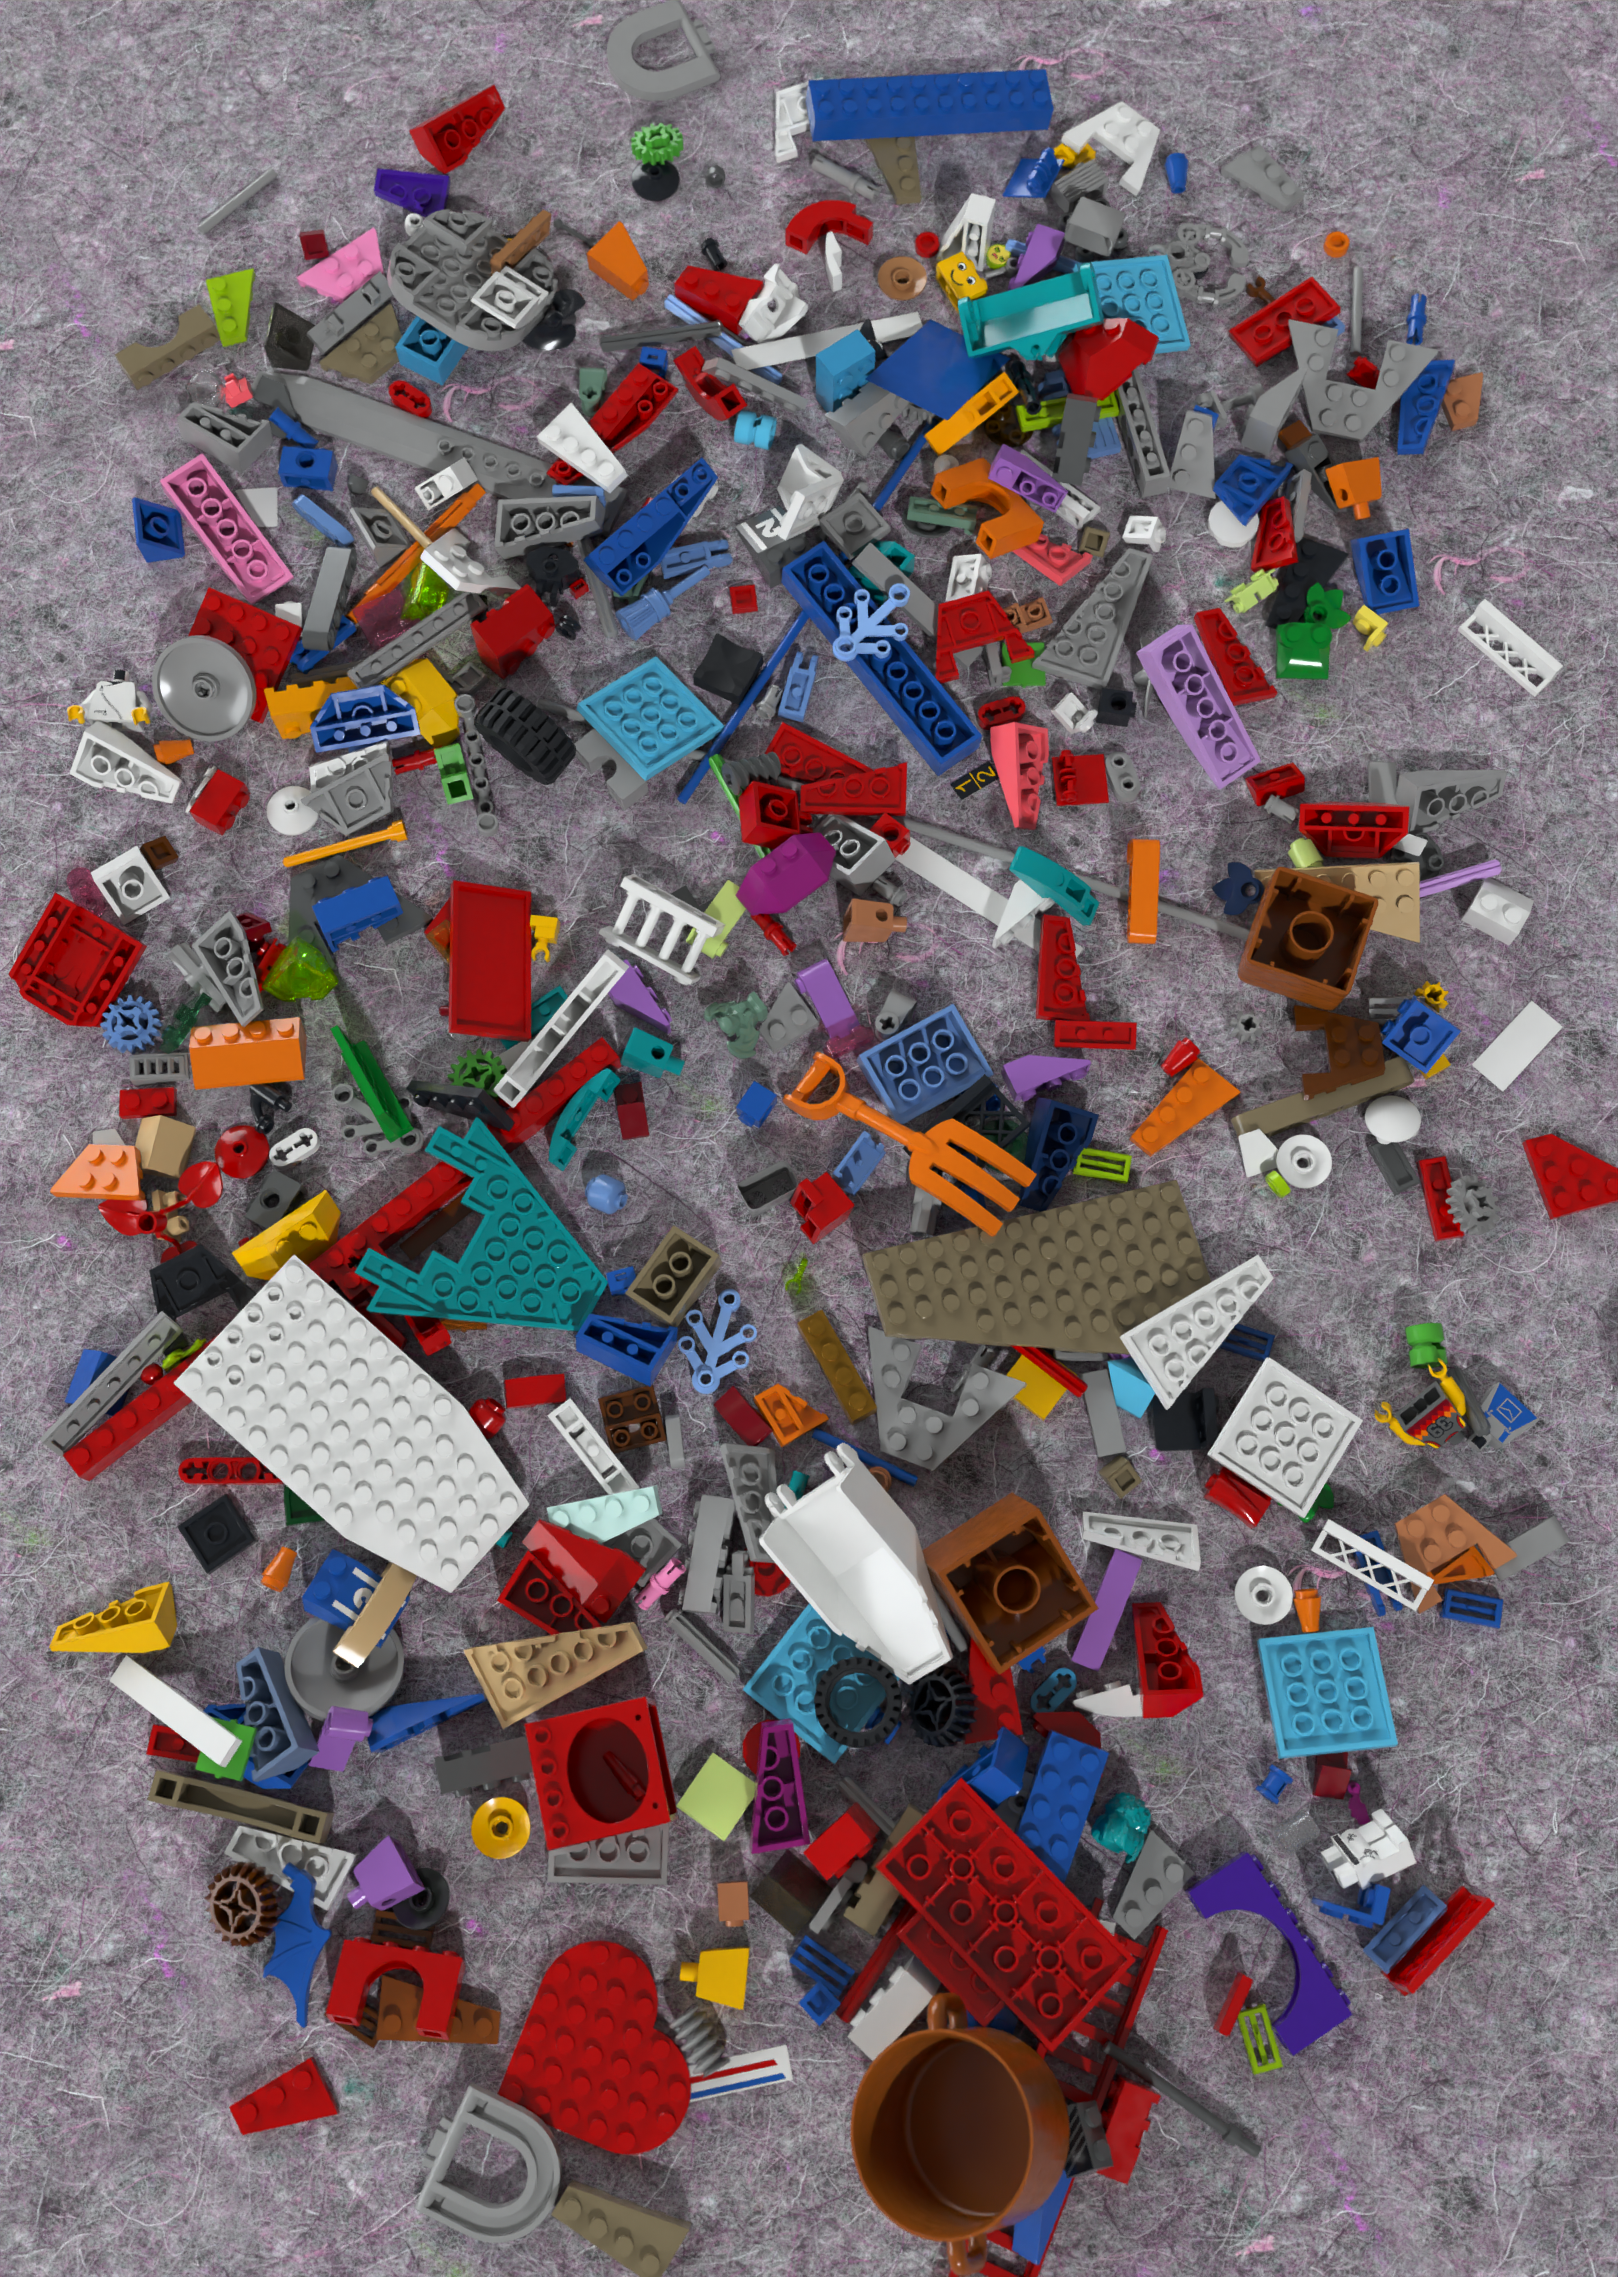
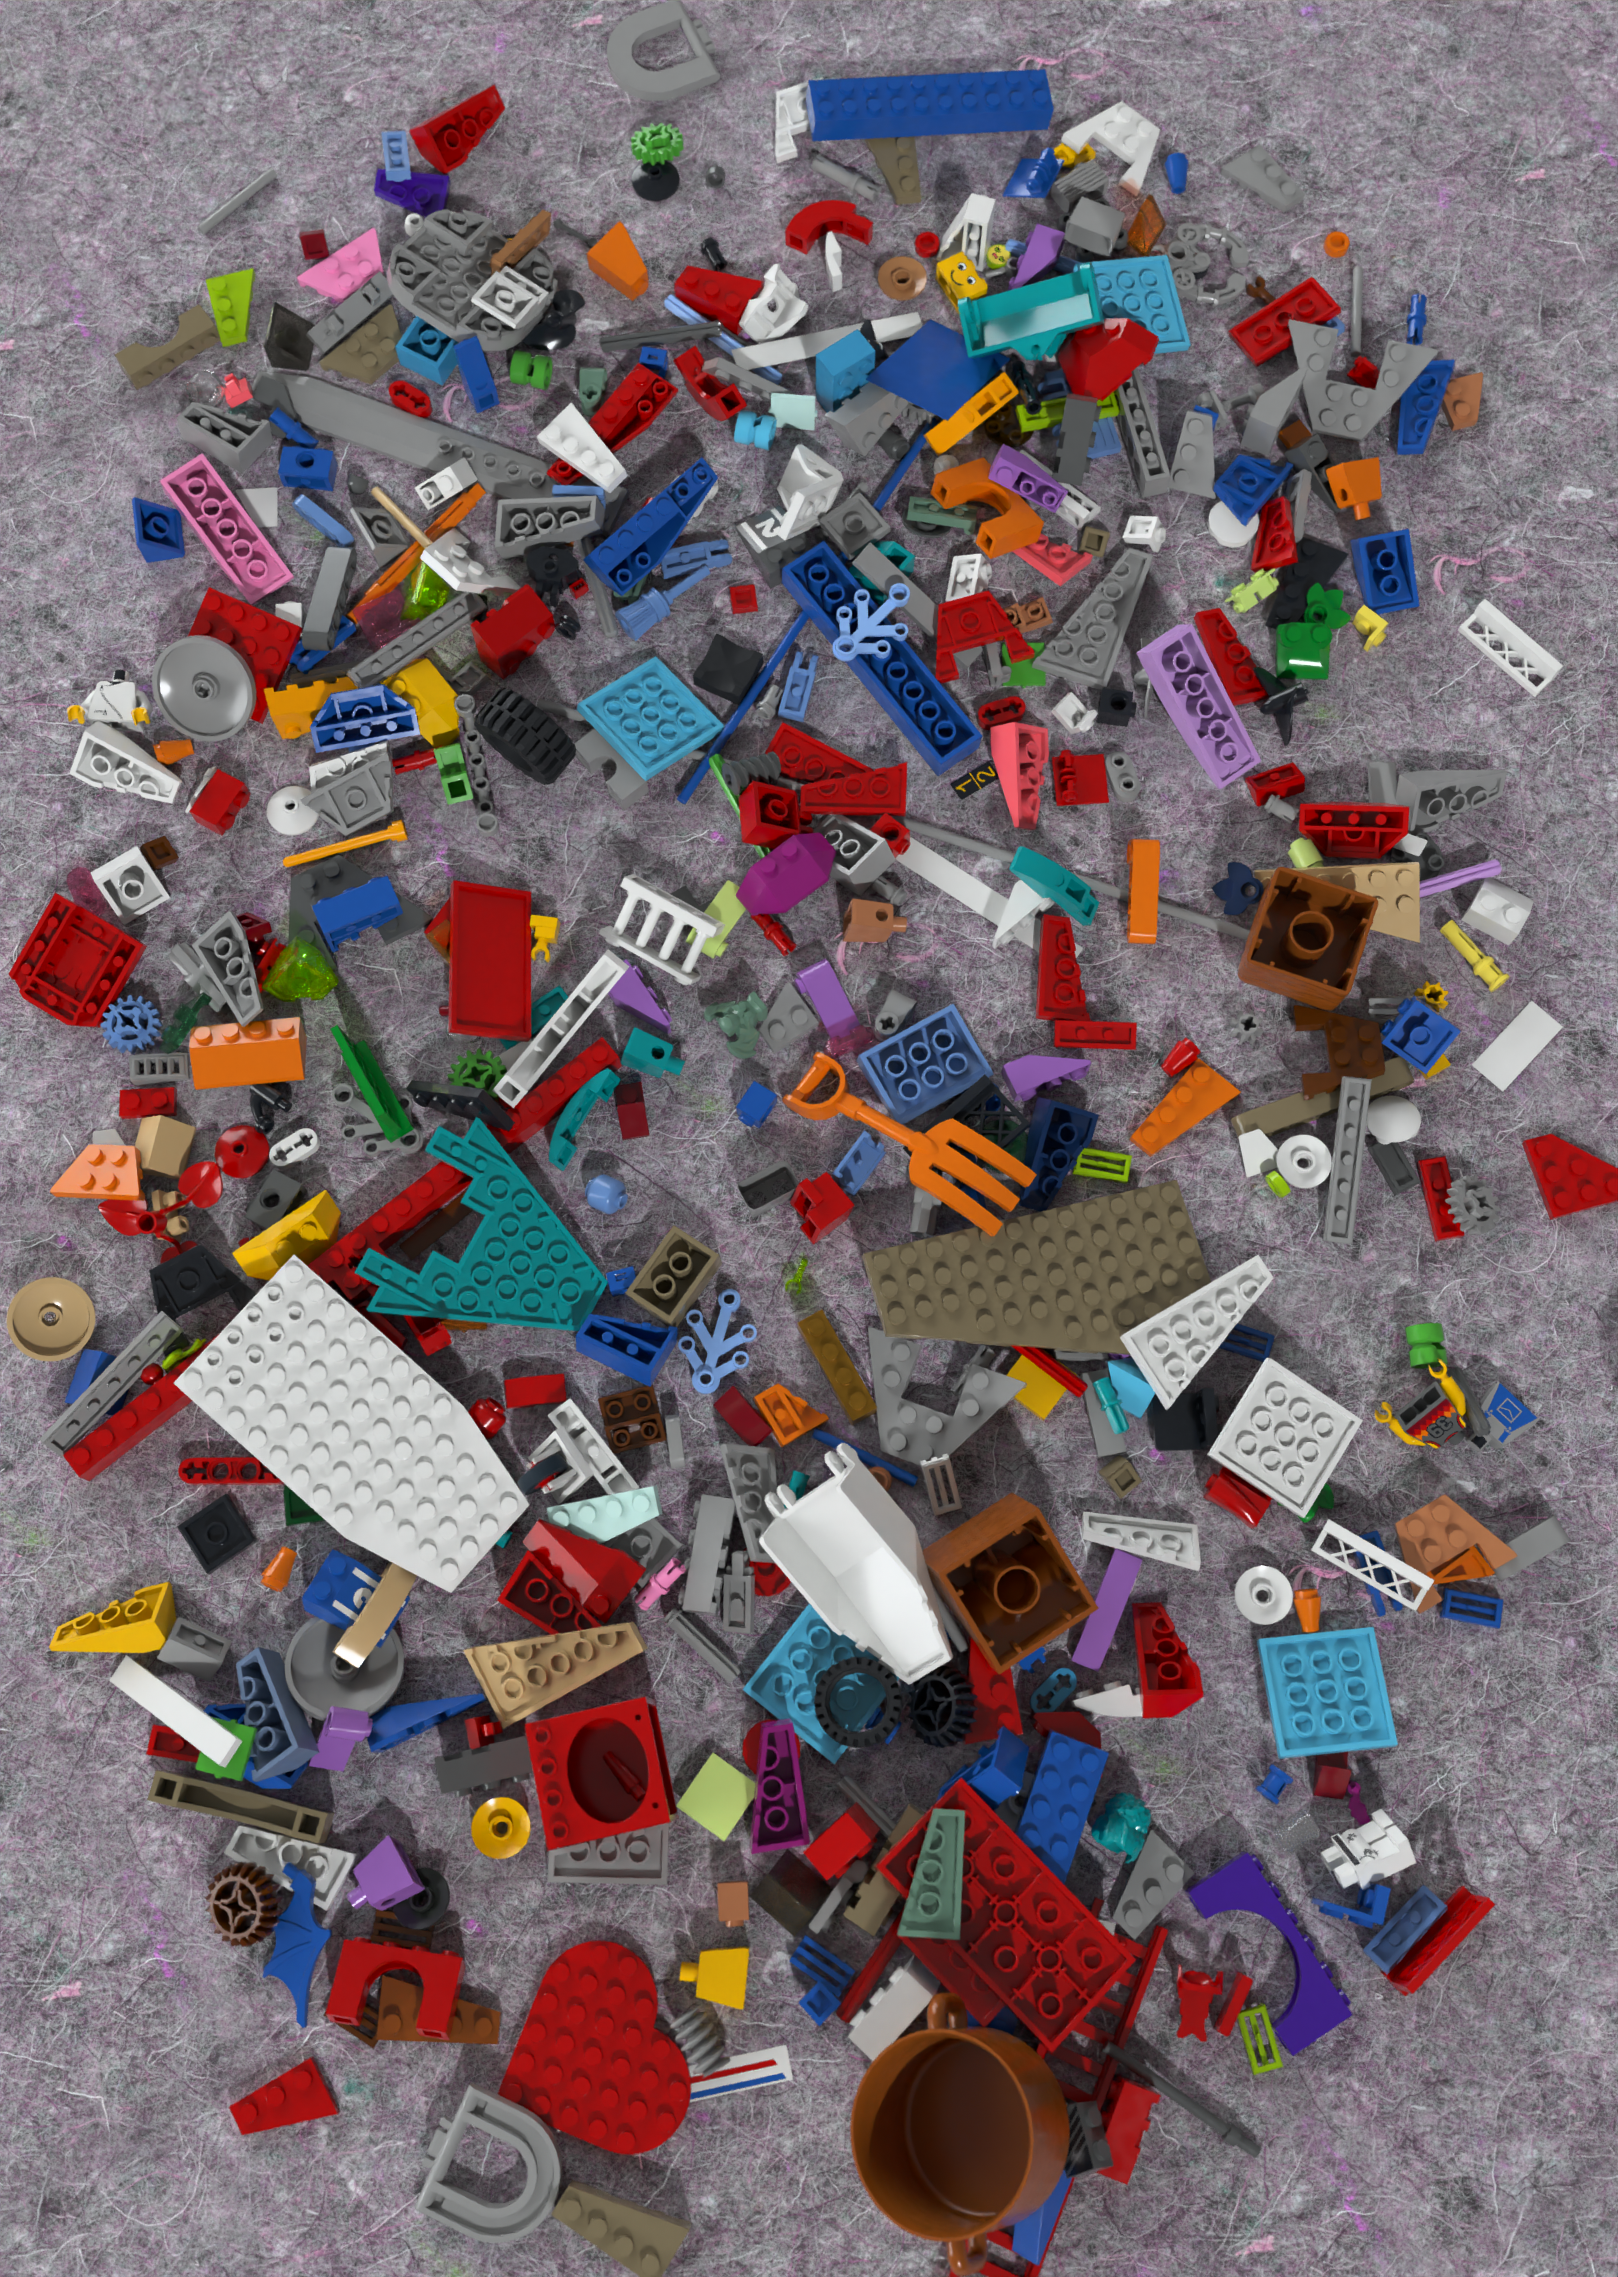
(54, 1338): none -> tan dish
(194, 1649): none -> light grey panel
(396, 156): none -> medium blue plate
(476, 374): none -> blue slope
(481, 1731): none -> red tile
(522, 369): none -> bright green wheel
(556, 1468): none -> white plate
(793, 411): none -> light aqua piece
(935, 1463): none -> white tile
(936, 1888): none -> sand green wing
(1111, 1405): none -> teal axle
(1146, 227): none -> clear orange slope
(1195, 1995): none -> red hair
(1281, 700): none -> black piece
(1347, 1160): none -> light grey tile
(1481, 964): none -> light yellow pin

